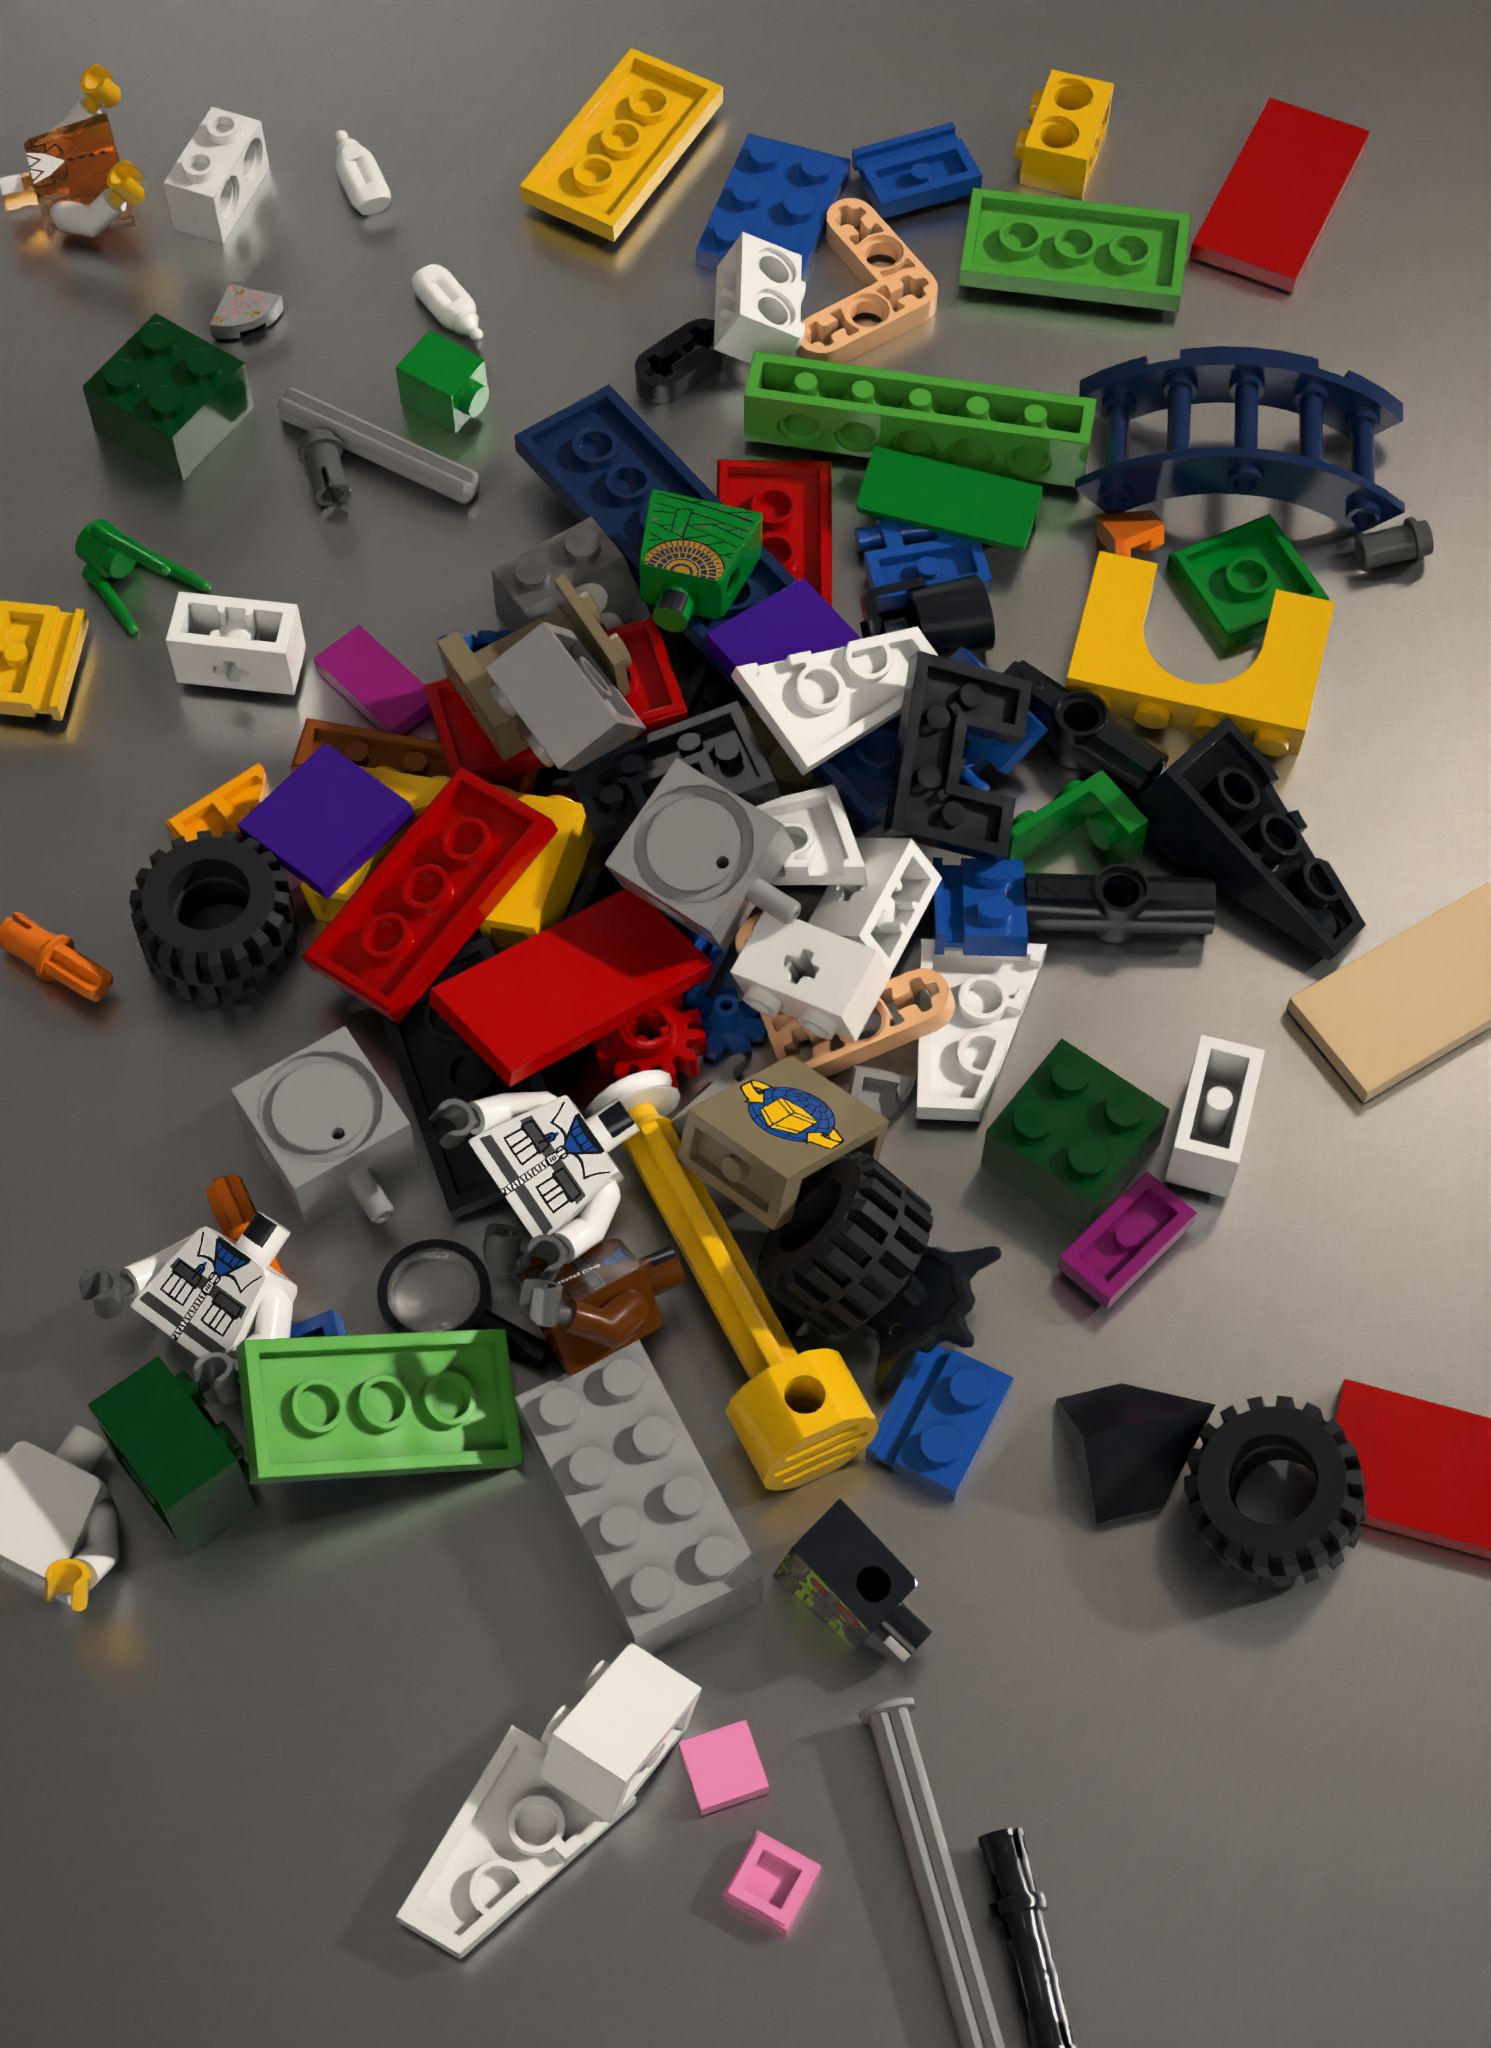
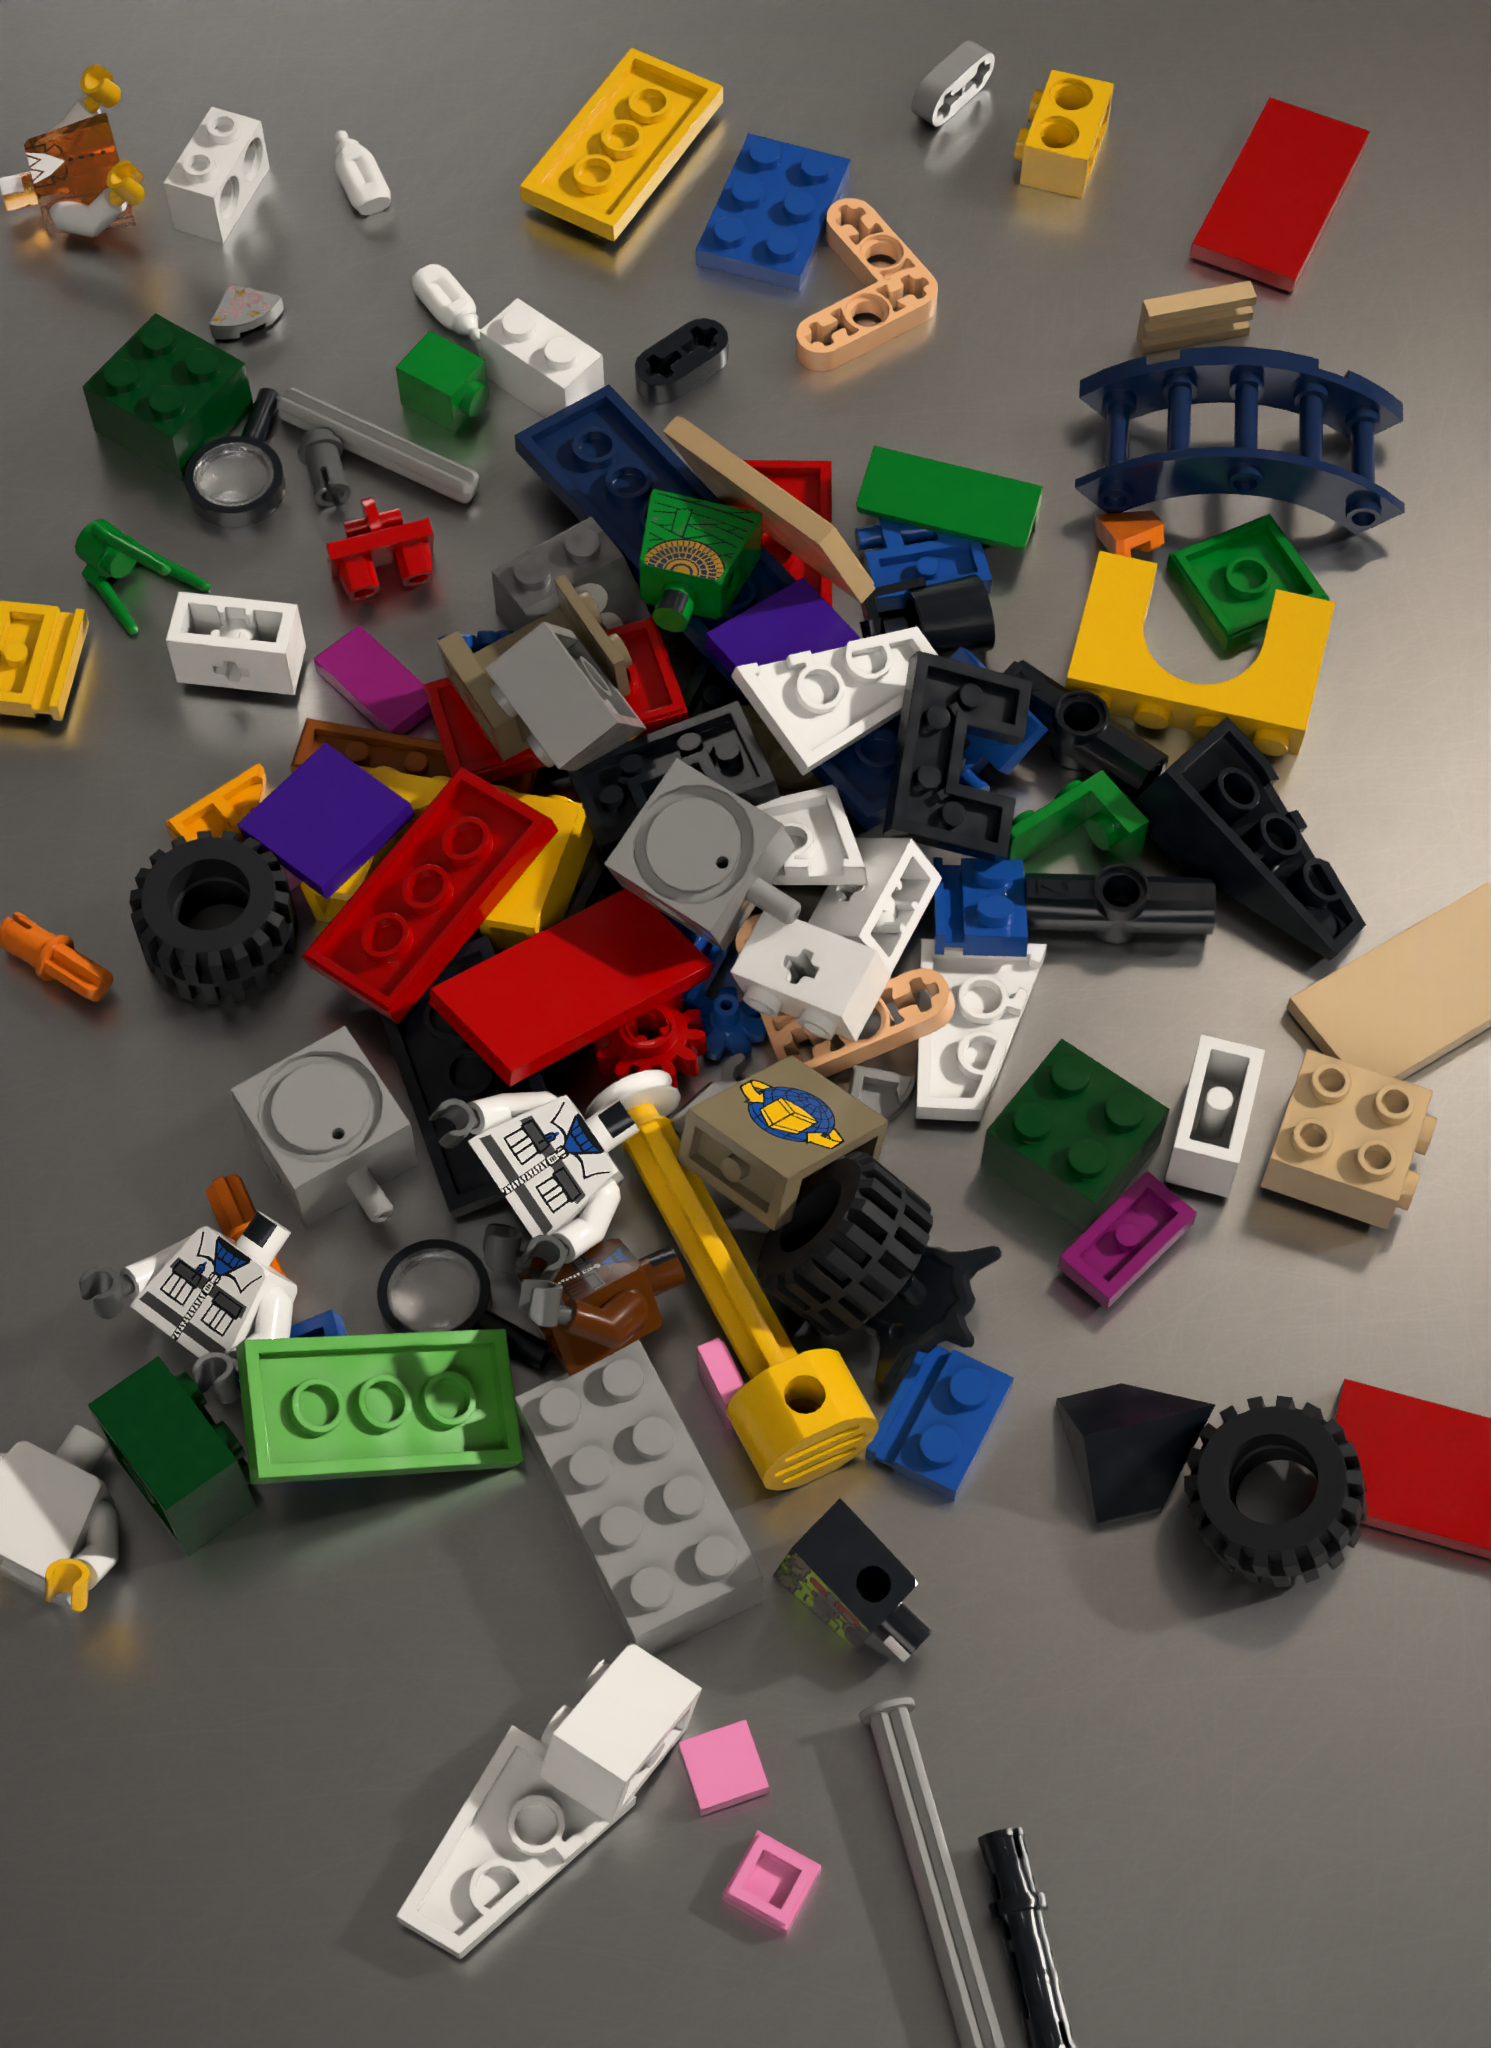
(238, 477): none -> piece
(378, 541): none -> red hips
(539, 360): none -> white brick
(718, 1376): none -> bright pink tile
(758, 300): white brick -> none
(784, 516): none -> tan tile
(916, 170): blue plate -> none
(927, 416): bright green brick -> none
(953, 83): none -> light grey beam
(1075, 249): bright green plate -> none
(1196, 317): none -> tan tile
(1350, 1140): none -> tan brick
(1395, 544): dark grey pin -> none

